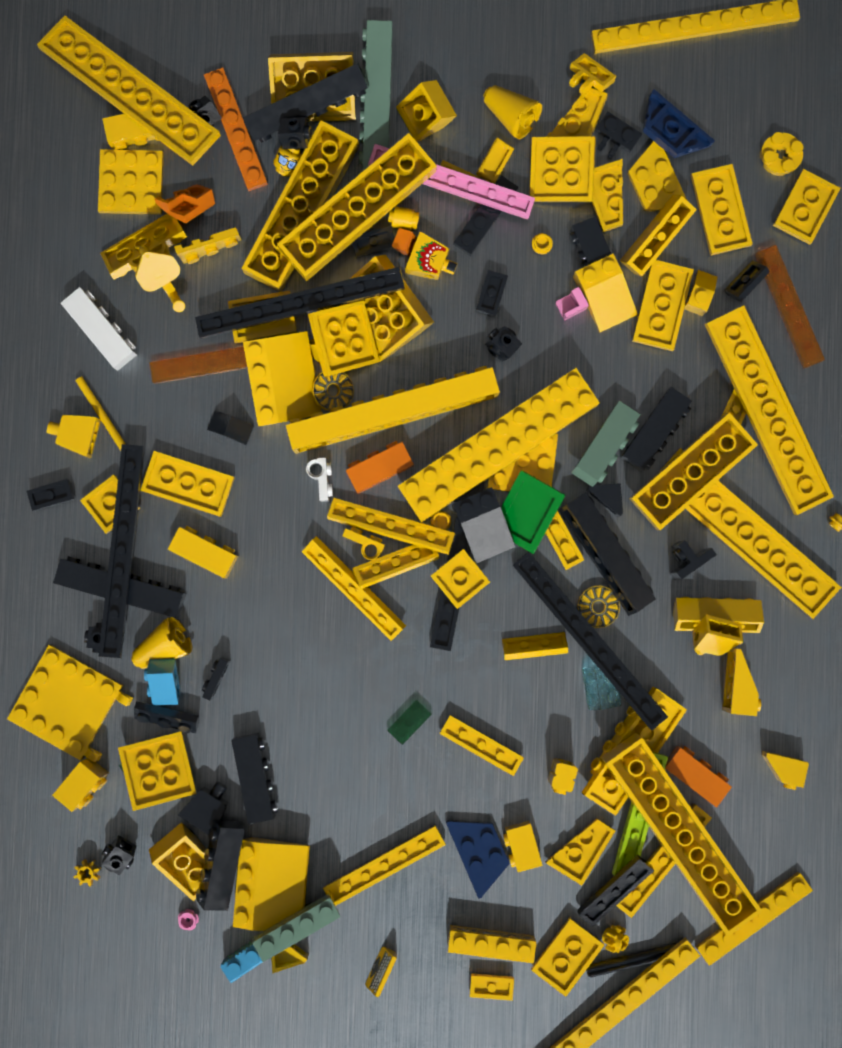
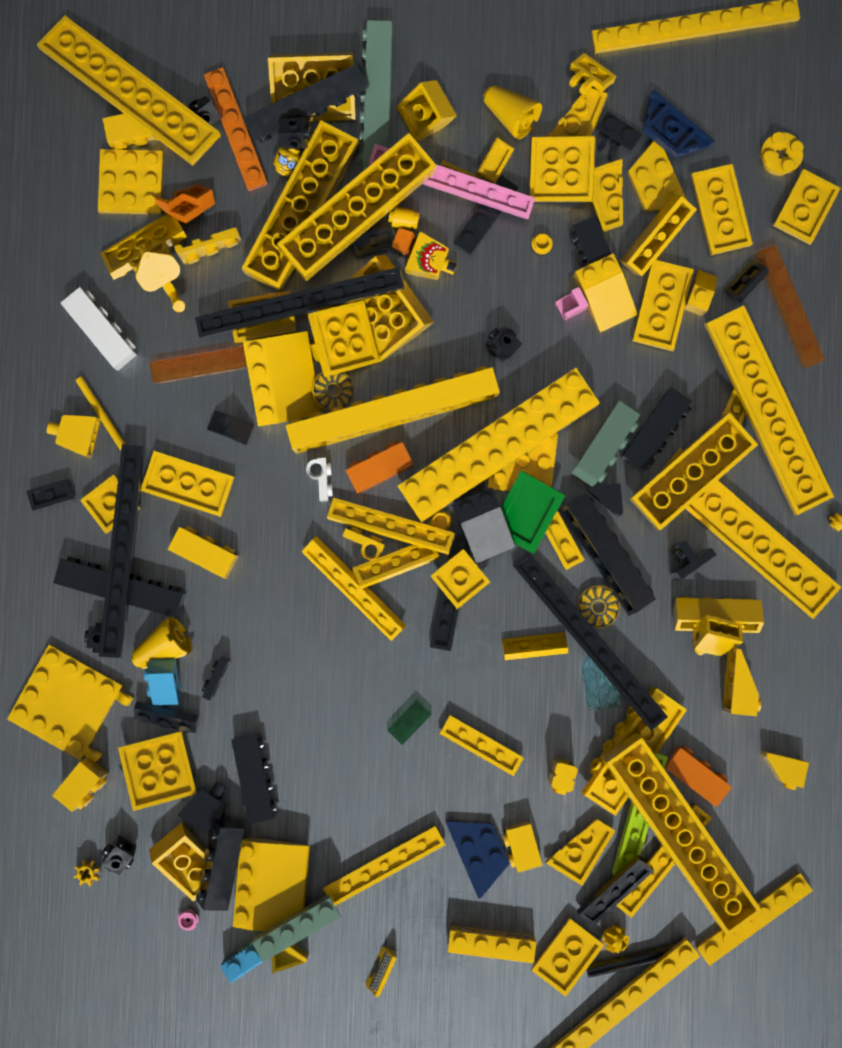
(491, 293): black plate -> none
(491, 987): yellow plate -> none

